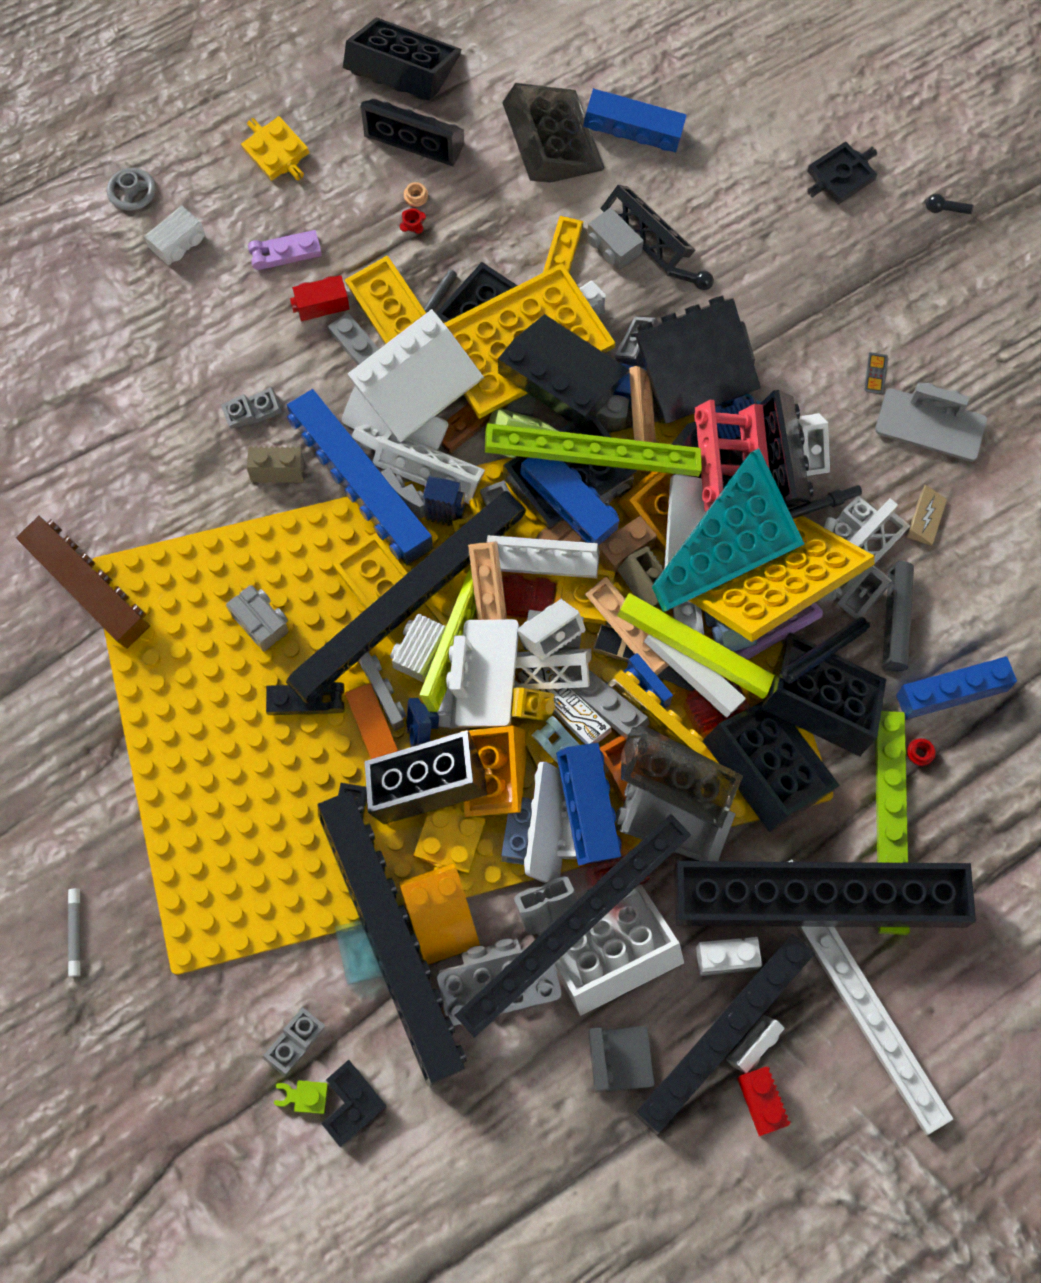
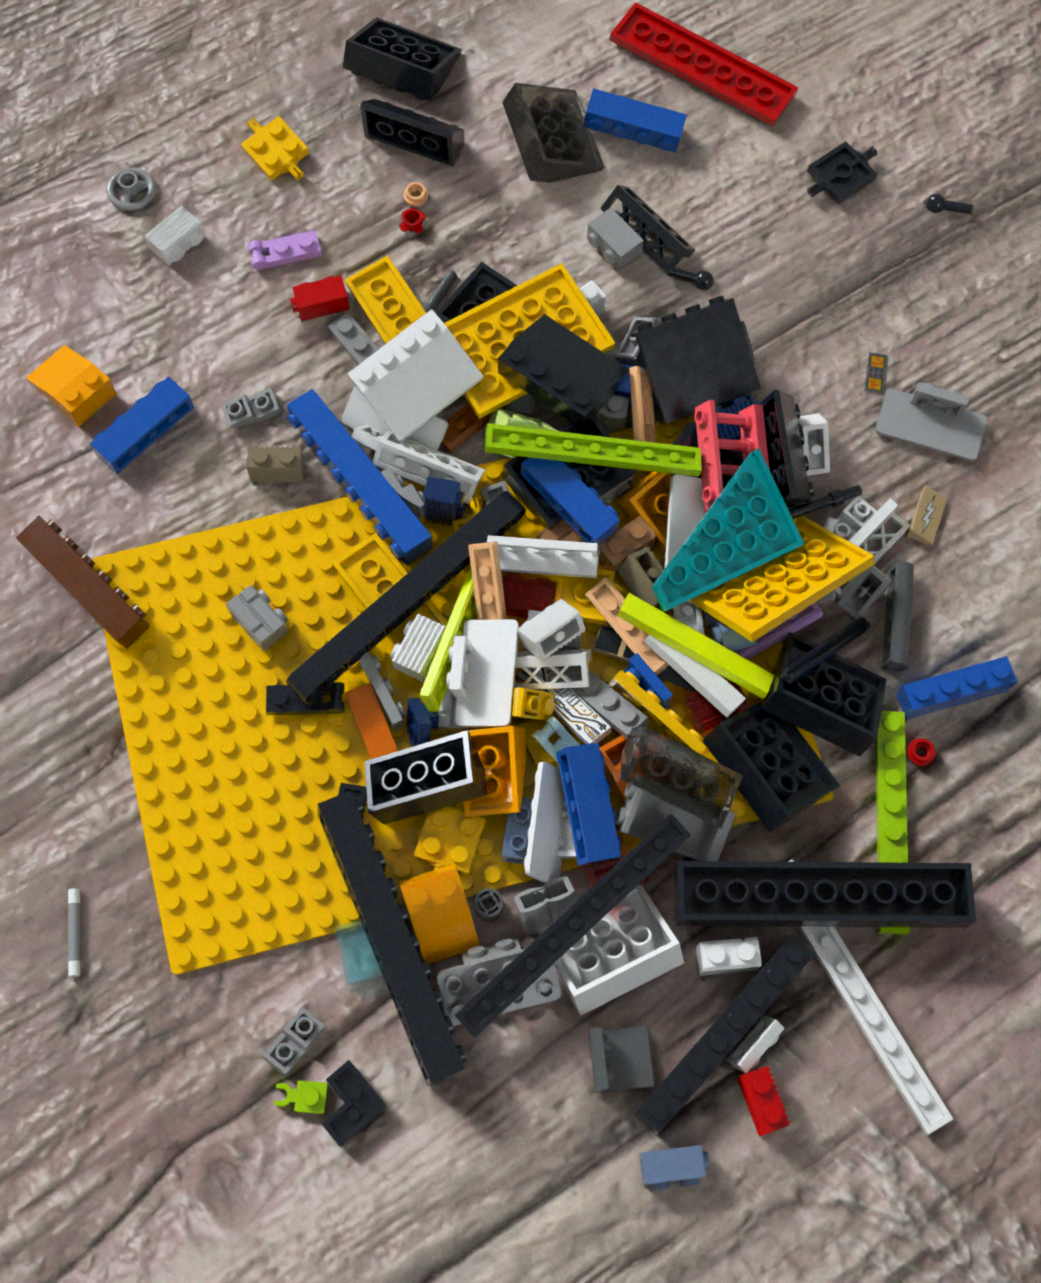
(72, 384): none -> light orange slope
(142, 425): none -> blue brick
(490, 909): none -> dark grey wheel
(564, 243): yellow tile -> none
(674, 1164): none -> sand blue brick
(704, 64): none -> red plate

